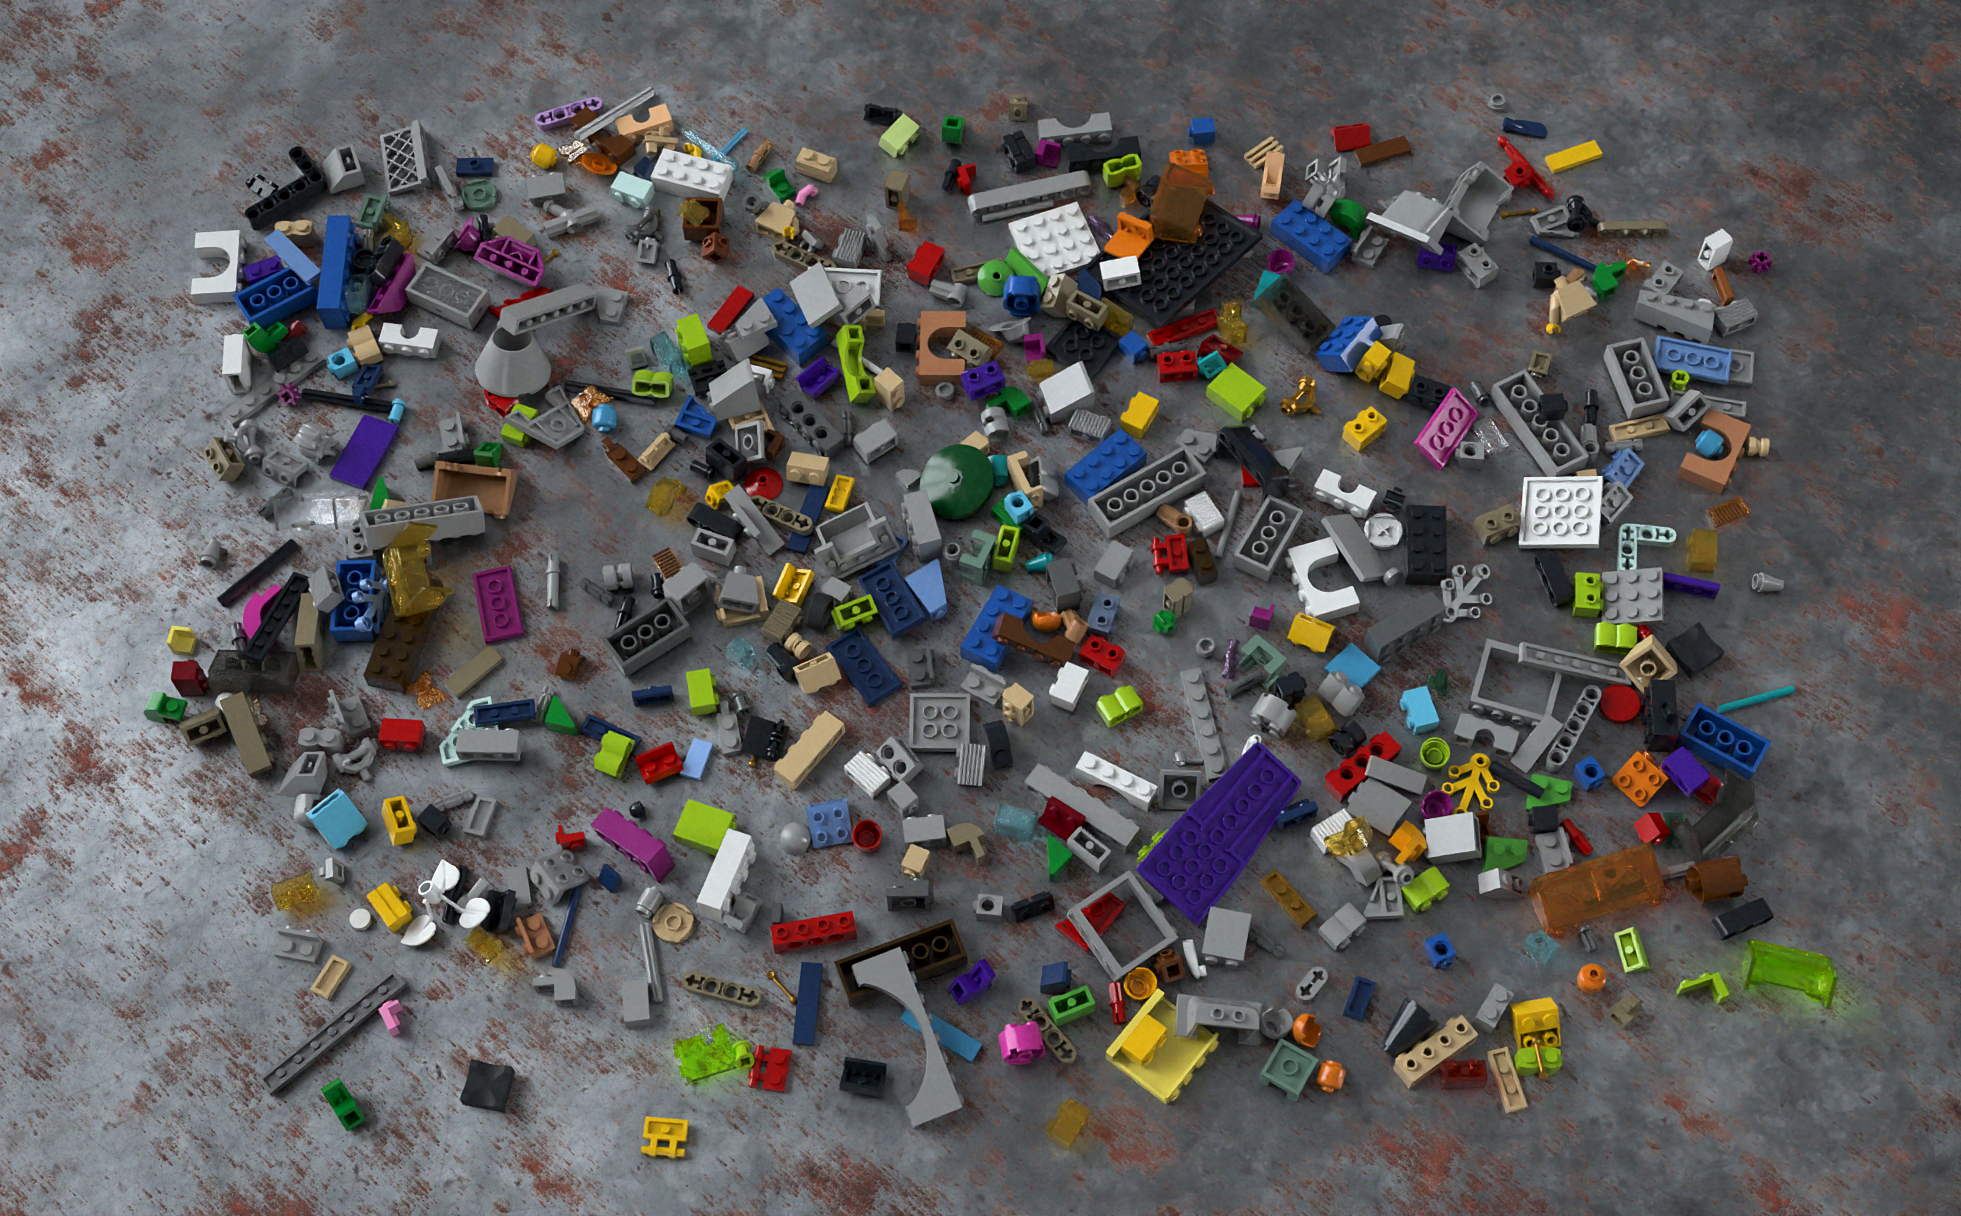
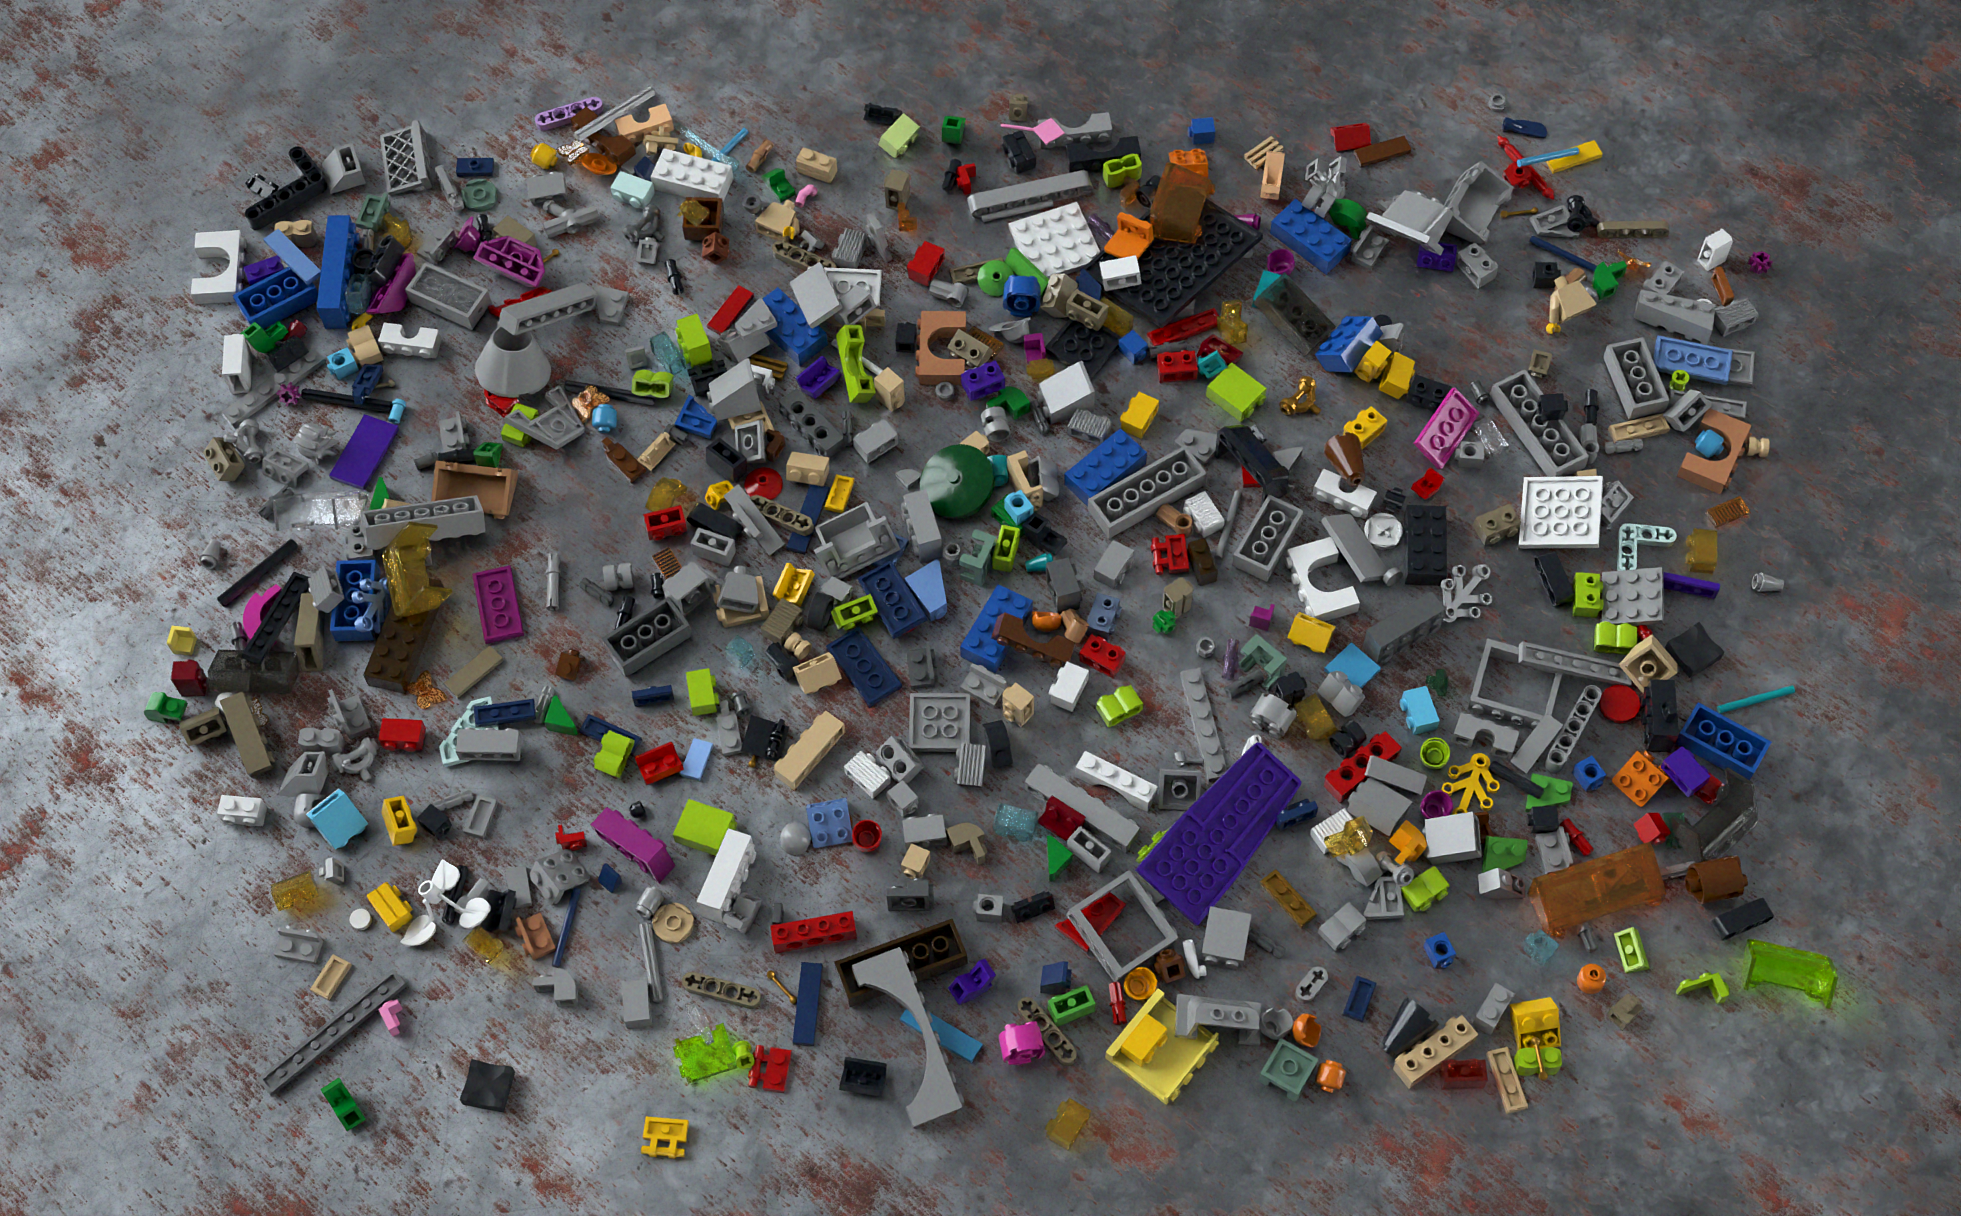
(242, 810): none -> white brick
(665, 523): none -> red brick
(706, 471): black pin -> none
(1046, 131): none -> bright pink piece
(1048, 153): magenta panel -> none
(1346, 457): none -> reddish brown cone
(1429, 484): none -> red bracket
(1546, 157): none -> dark azure bar
(1623, 467): medium blue bracket -> none

